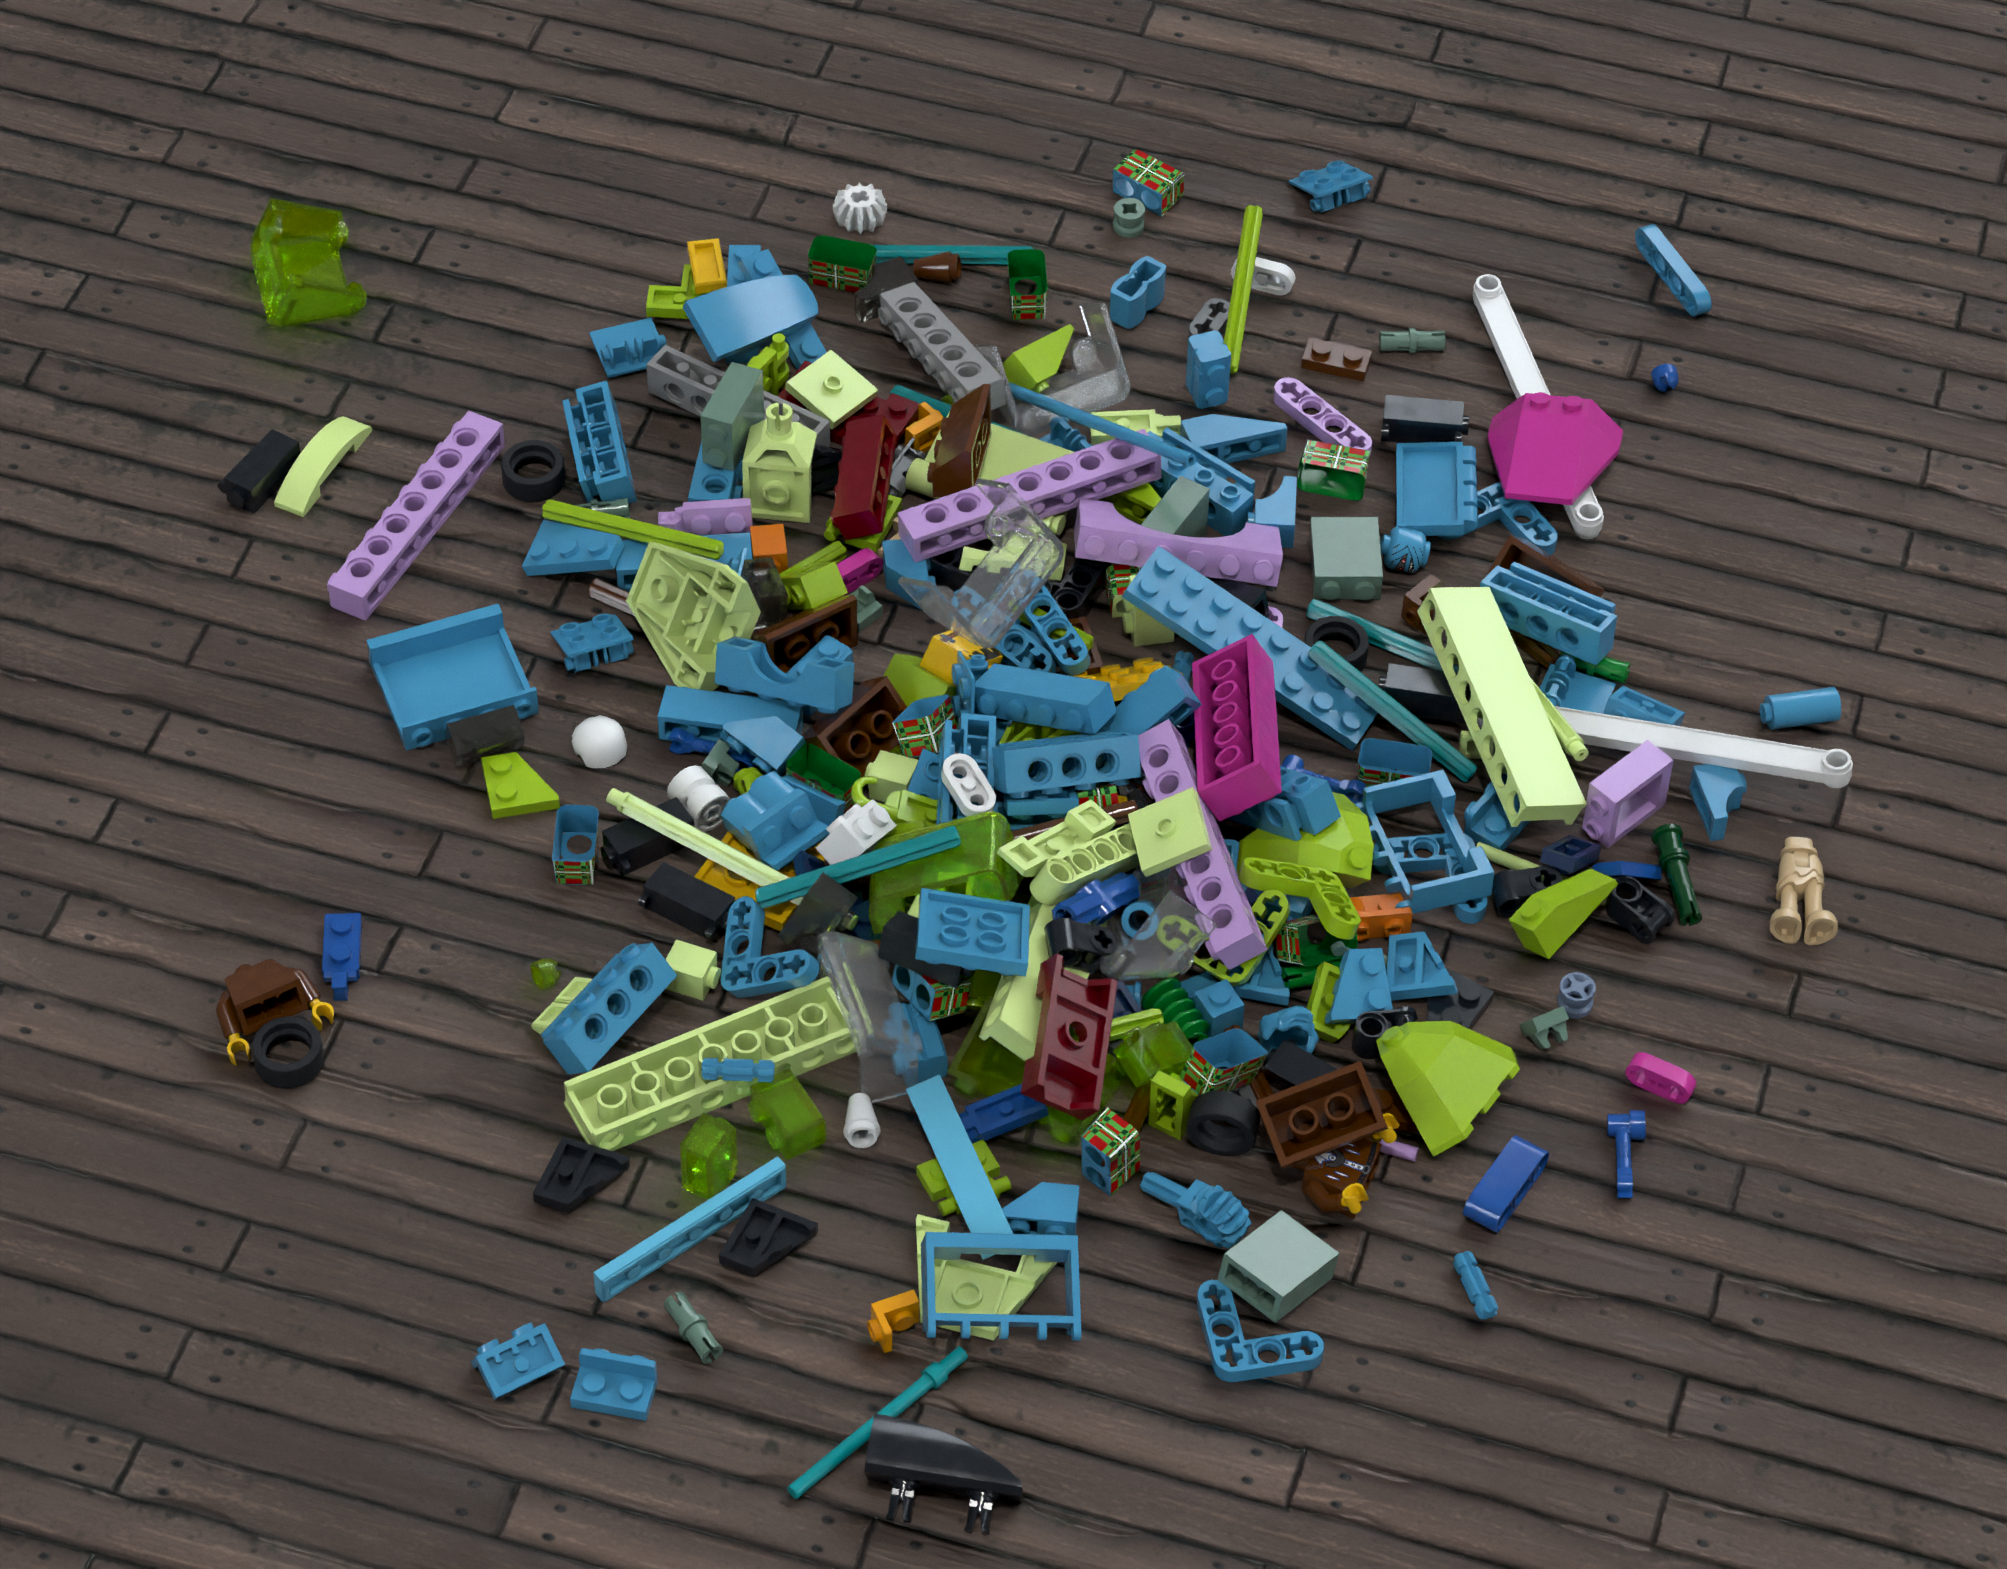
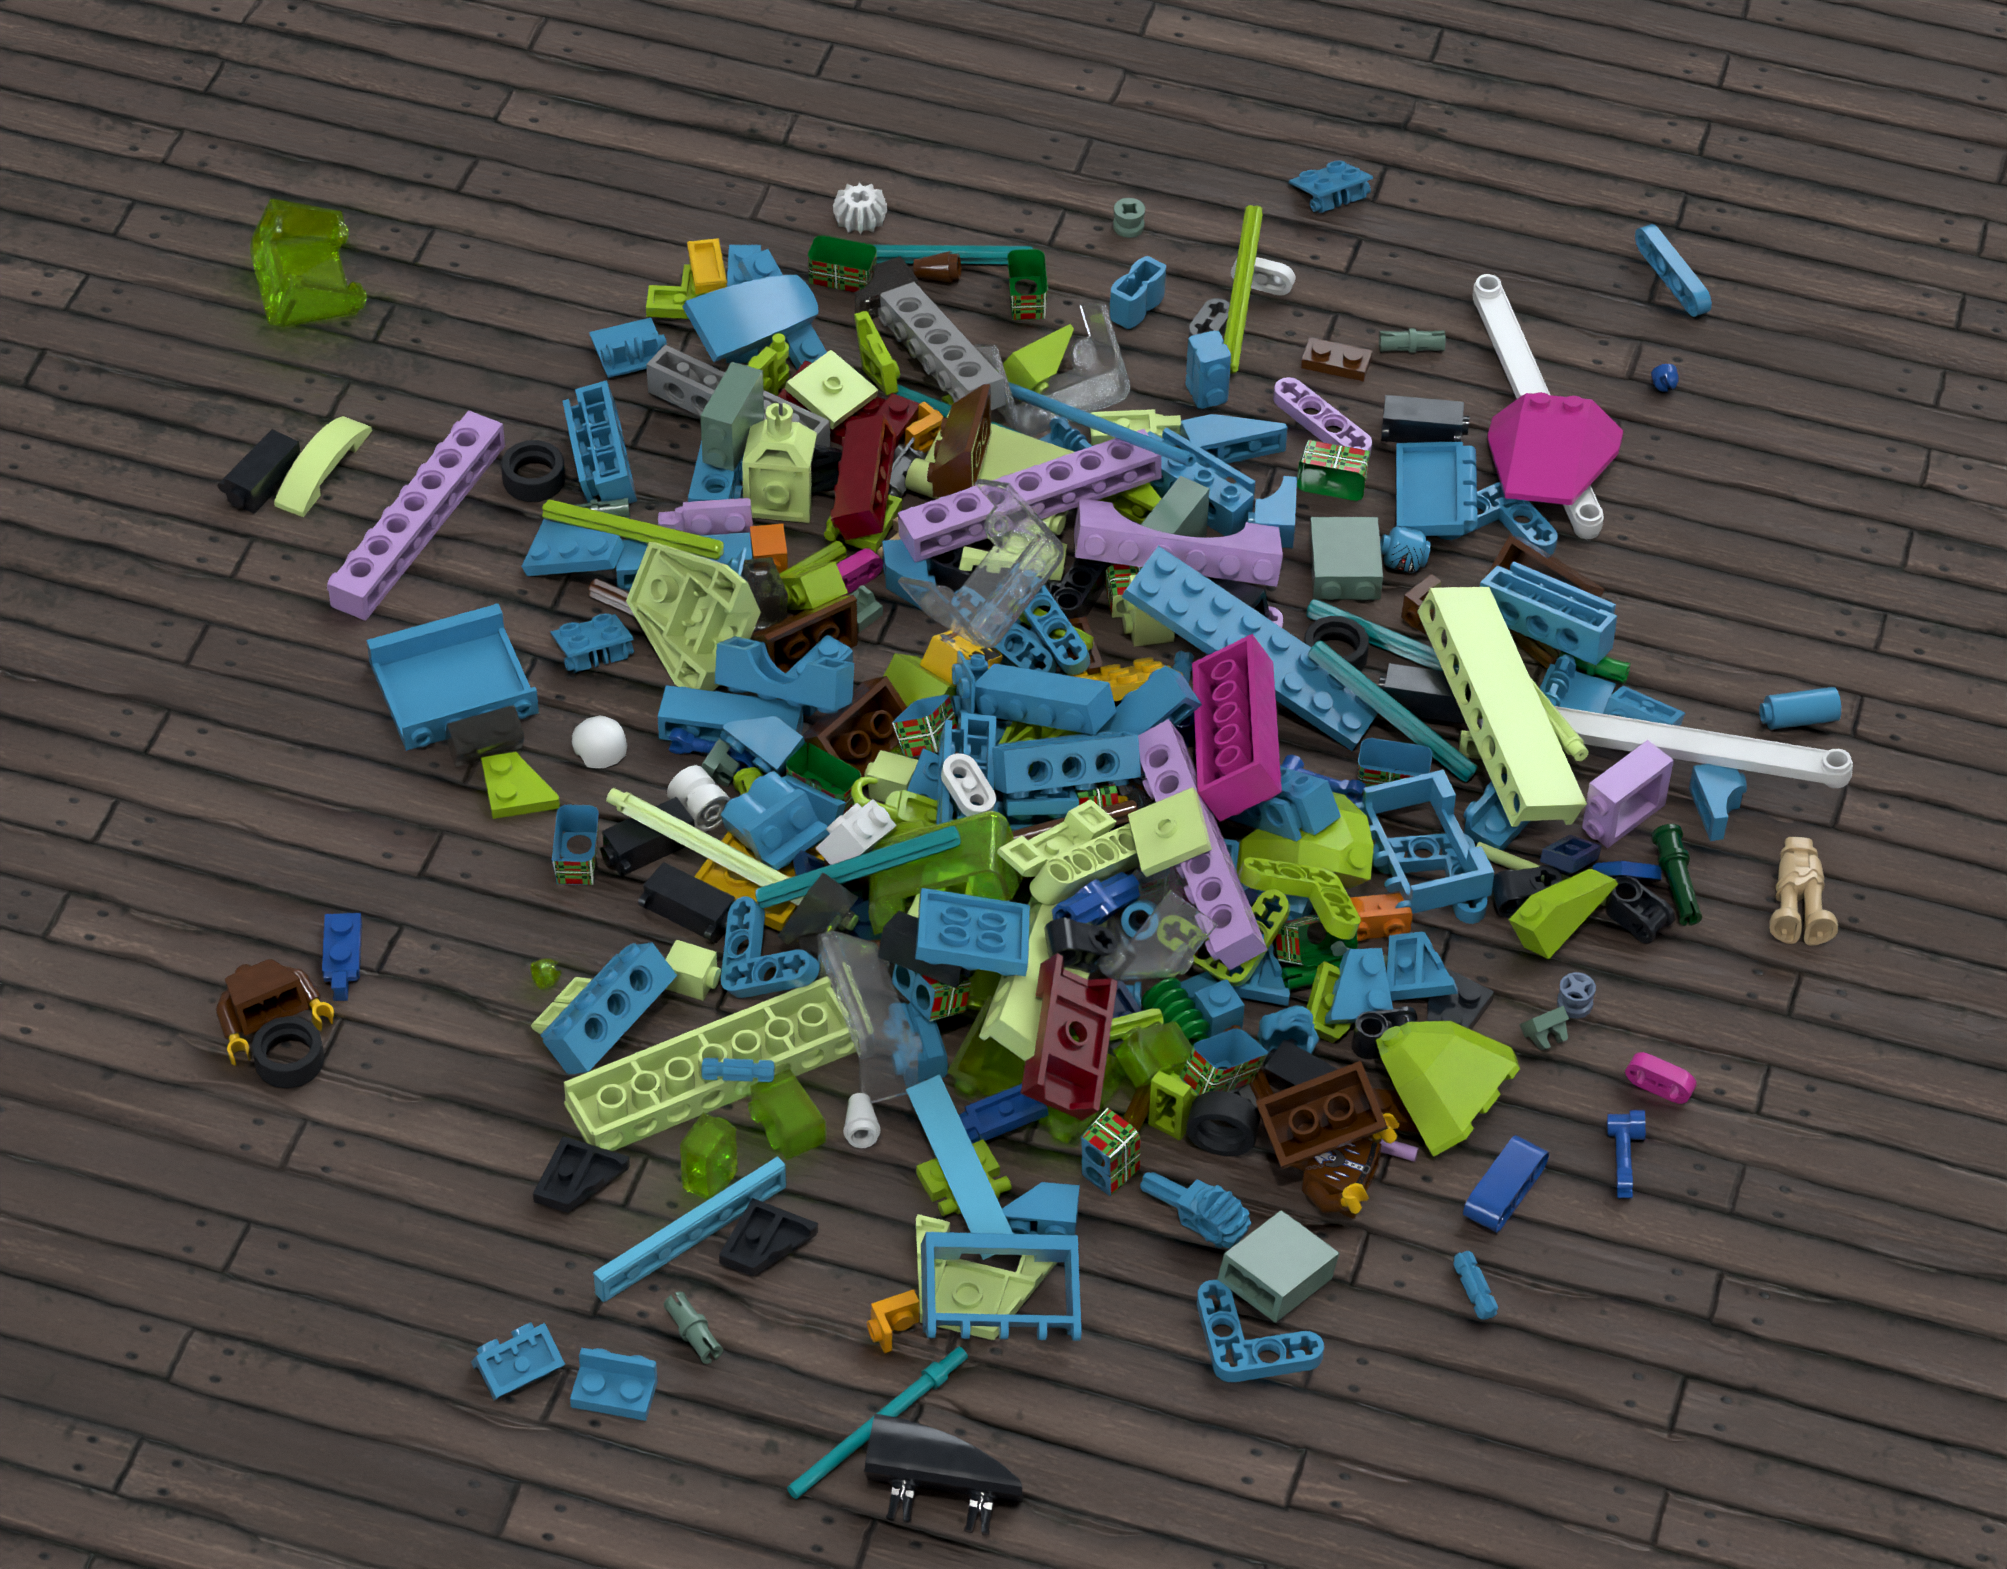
(875, 356): none -> lime wing
(1148, 181): piece -> none

